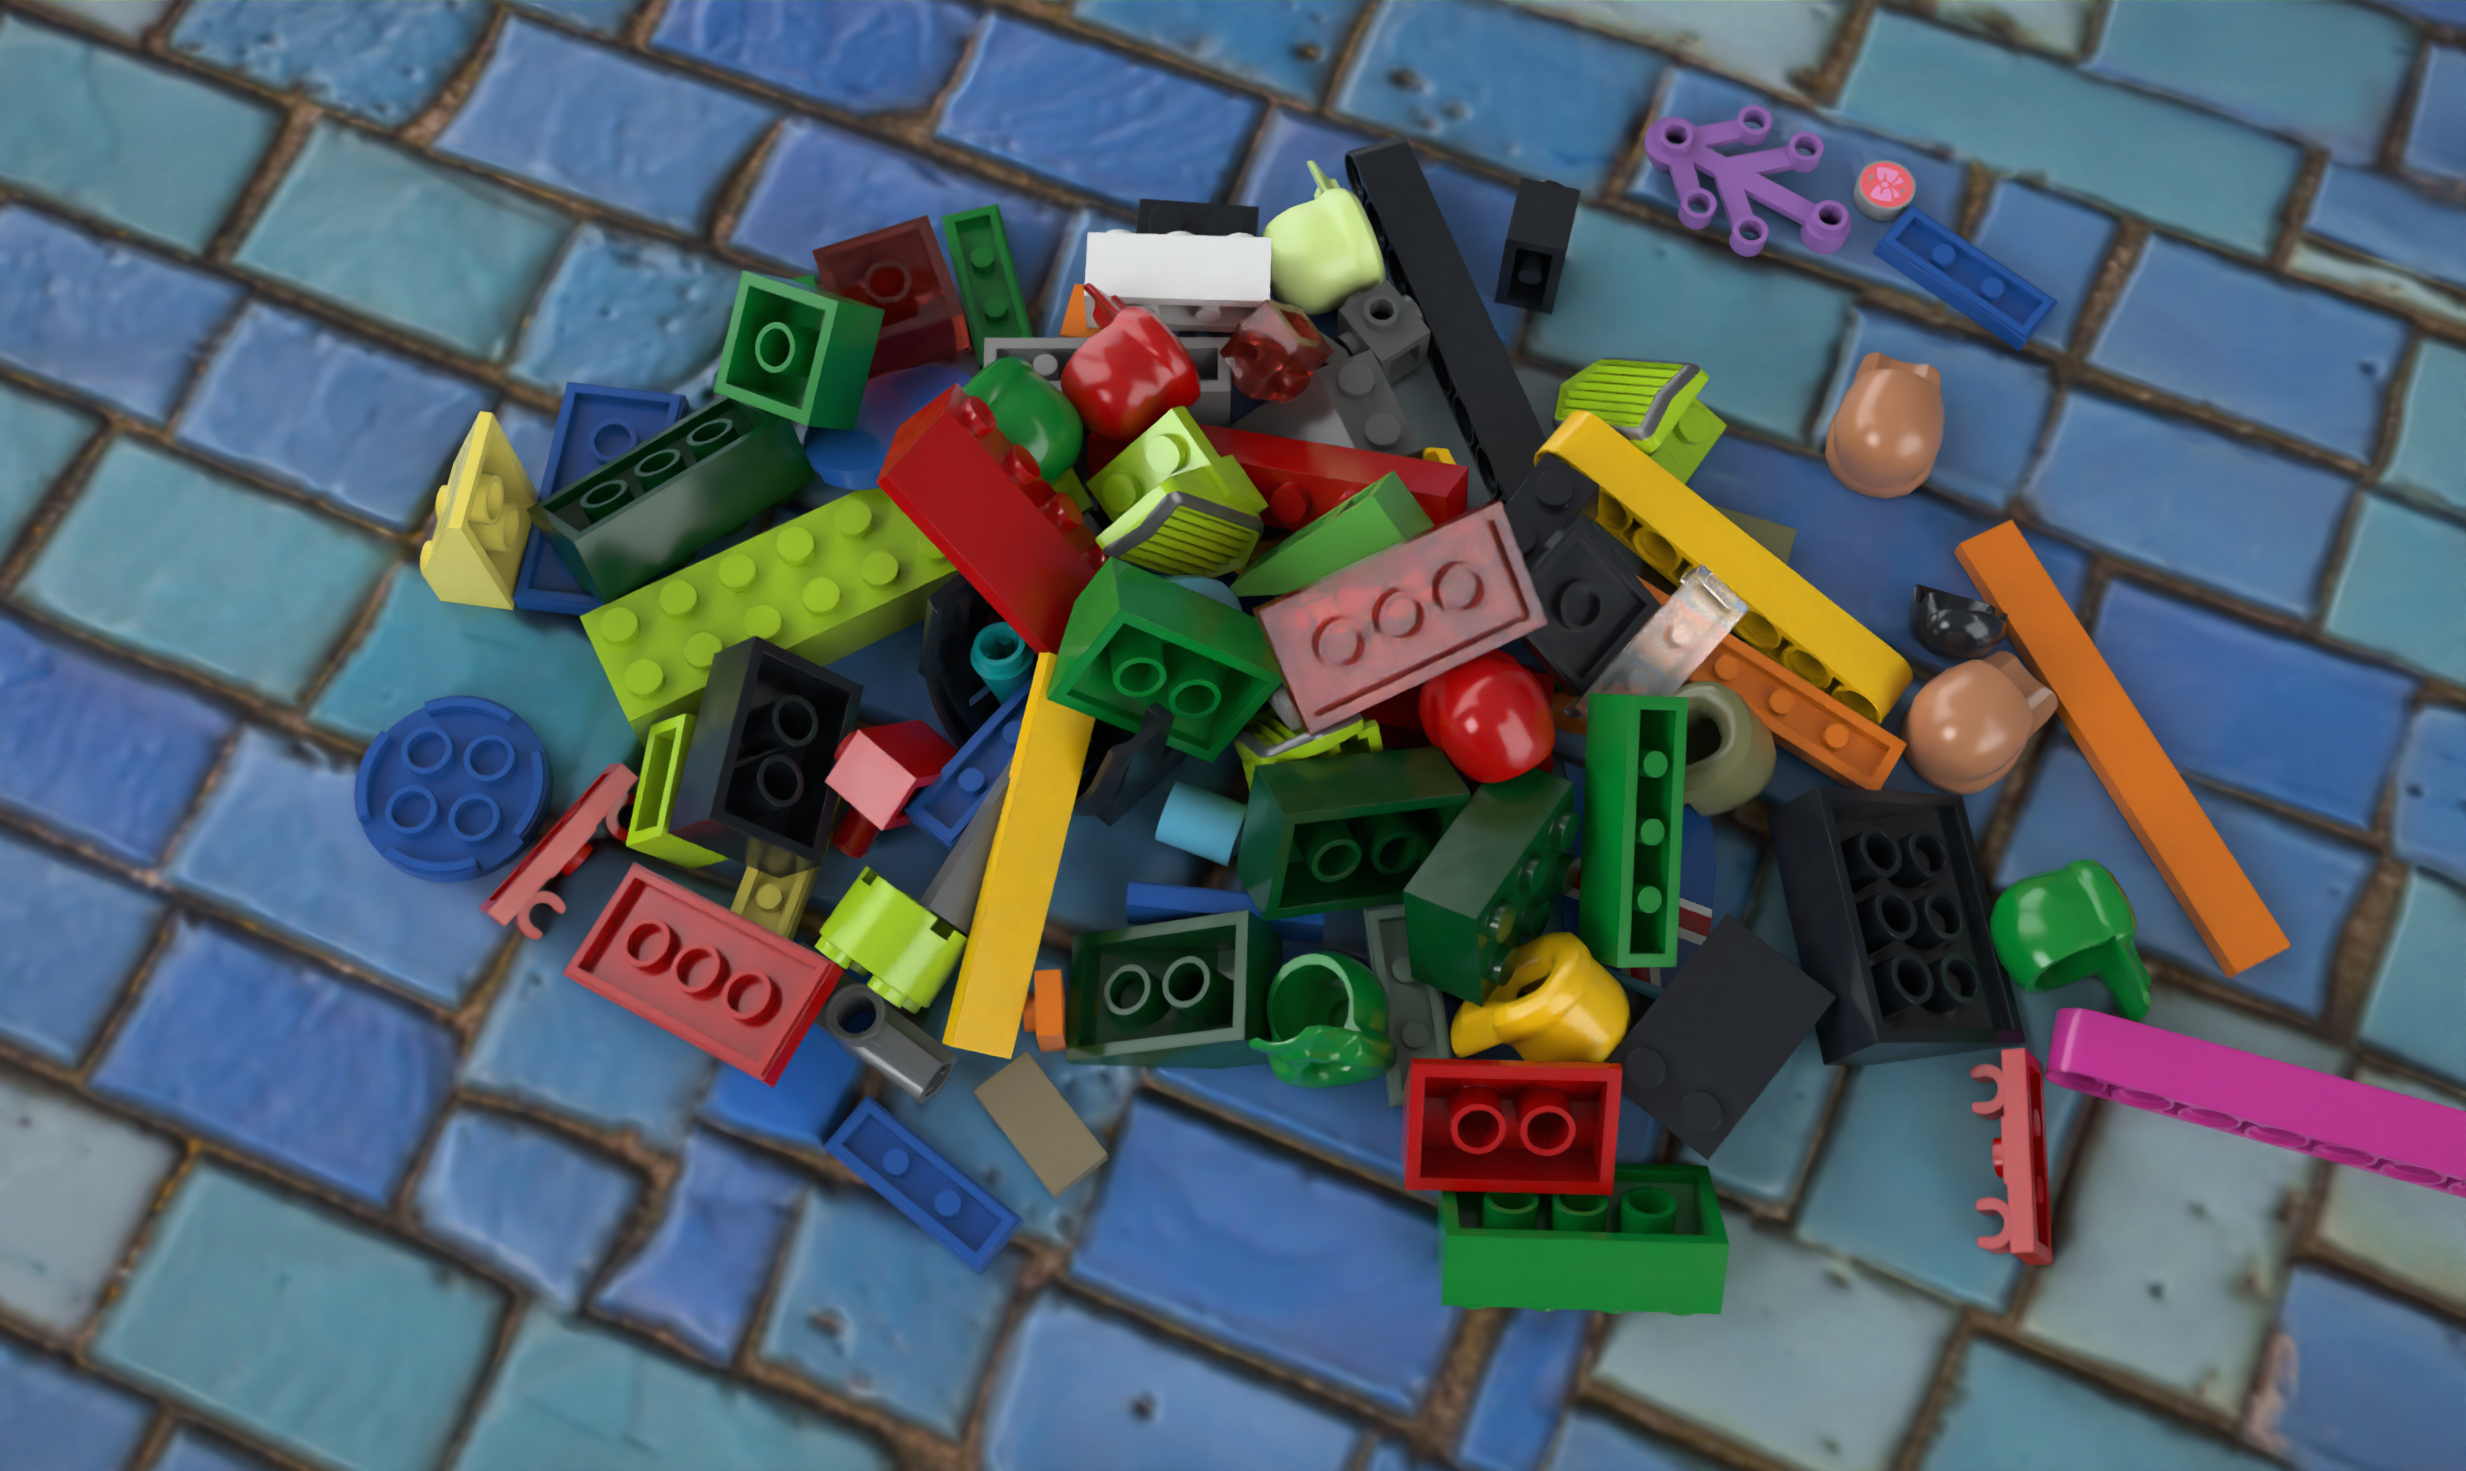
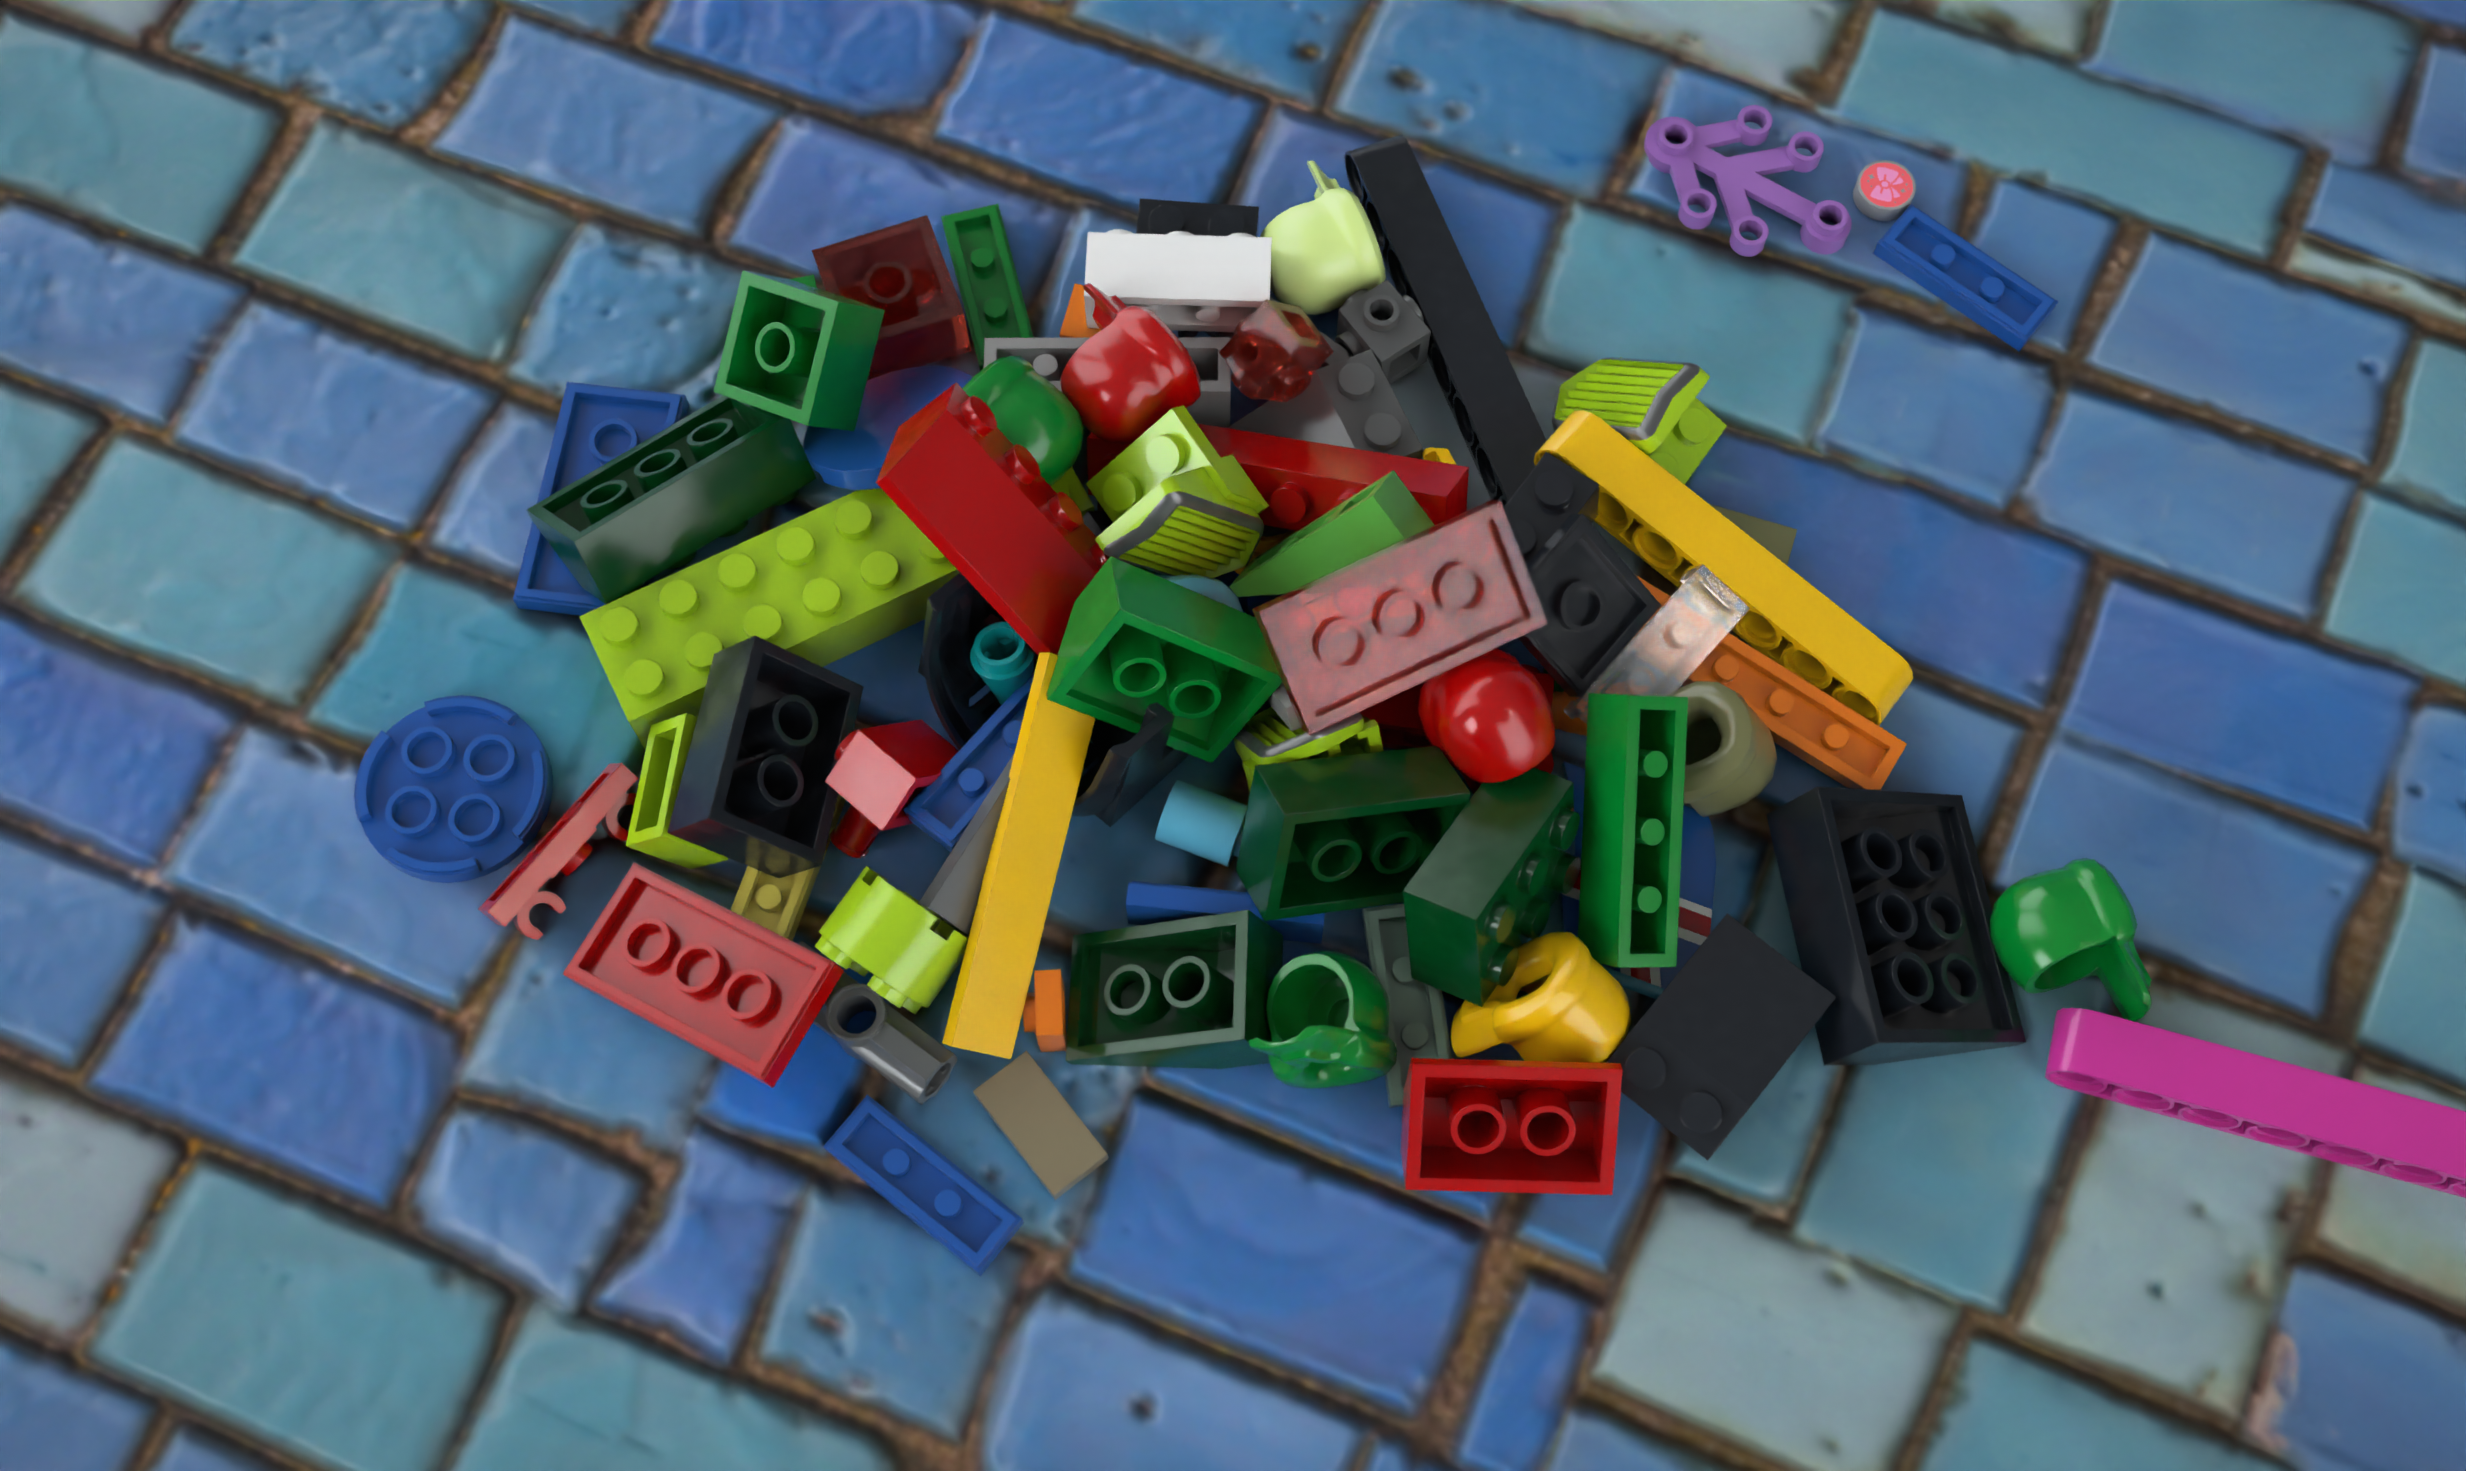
(480, 522): light yellow slope -> none
(1536, 245): black brick -> none
(1638, 1250): green slope -> none
(1887, 428): nougat piece -> none
(1954, 624): black hair -> none
(1974, 723): nougat piece -> none
(2018, 1157): plate -> none
(2123, 751): orange tile -> none

